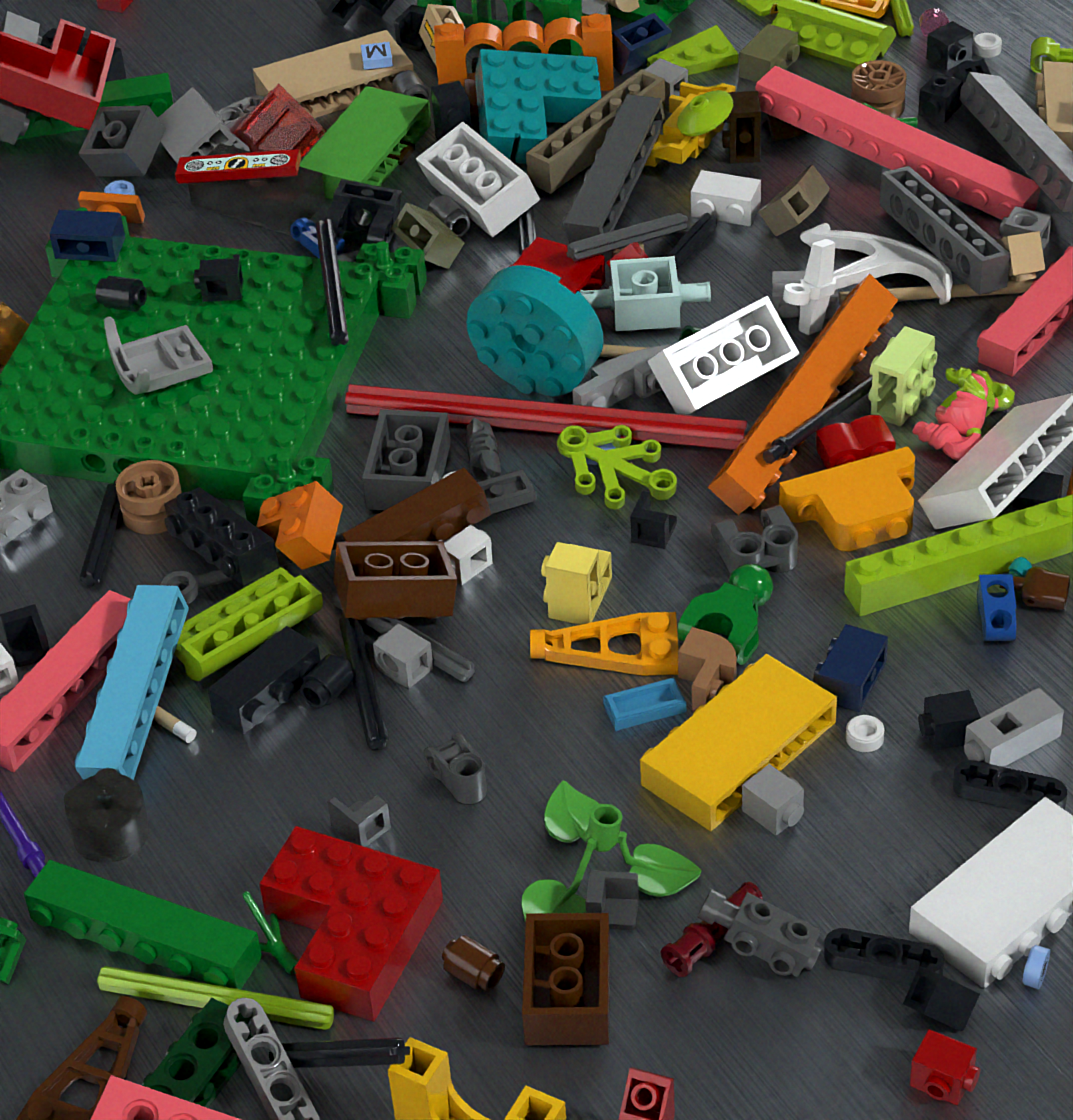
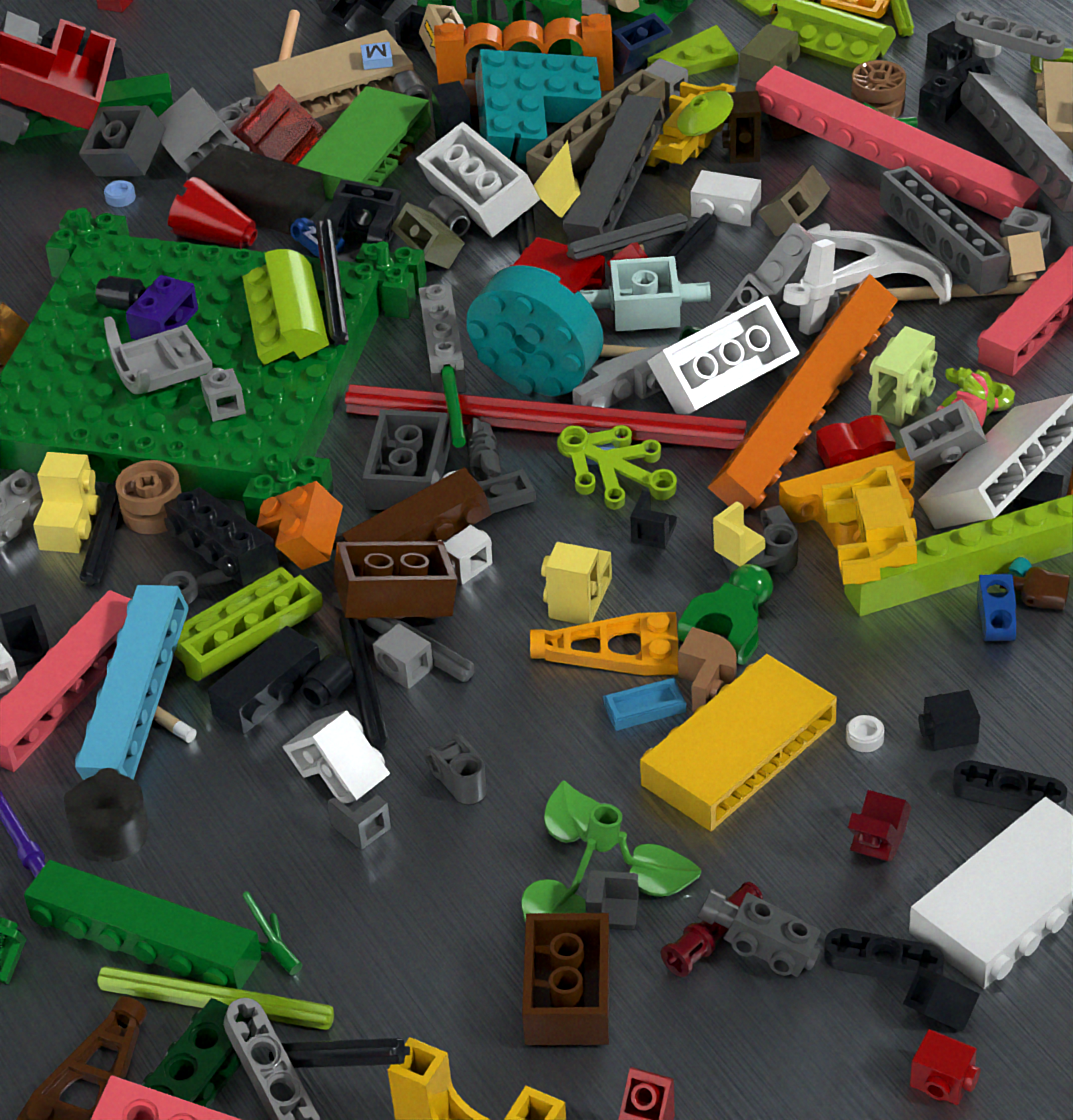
(67, 502): none -> light yellow brick
(87, 235): dark blue brick -> none
(119, 203): orange tile -> none
(162, 307): none -> dark purple brick
(210, 217): none -> red cone
(220, 279): black brick -> none
(220, 385): none -> light grey brick
(238, 166): red tile -> none
(284, 307): none -> lime brick
(289, 35): none -> light nougat bar
(339, 754): none -> white brick
(364, 913): red brick -> none
(444, 352): none -> light grey piece
(472, 963): reddish brown brick -> none
(557, 184): none -> light yellow slope
(735, 539): none -> light yellow panel
(773, 799): light grey brick -> none
(781, 267): none -> light grey slope
(783, 446): black bar -> none
(852, 666): dark blue brick -> none
(879, 825): none -> dark red brick
(883, 523): none -> yellow bracket
(932, 20): clear pink tile -> none
(943, 436): none -> light grey brick
(1014, 729): light grey brick -> none
(1036, 41): none -> light grey beam
(1036, 966): light blue tile -> none

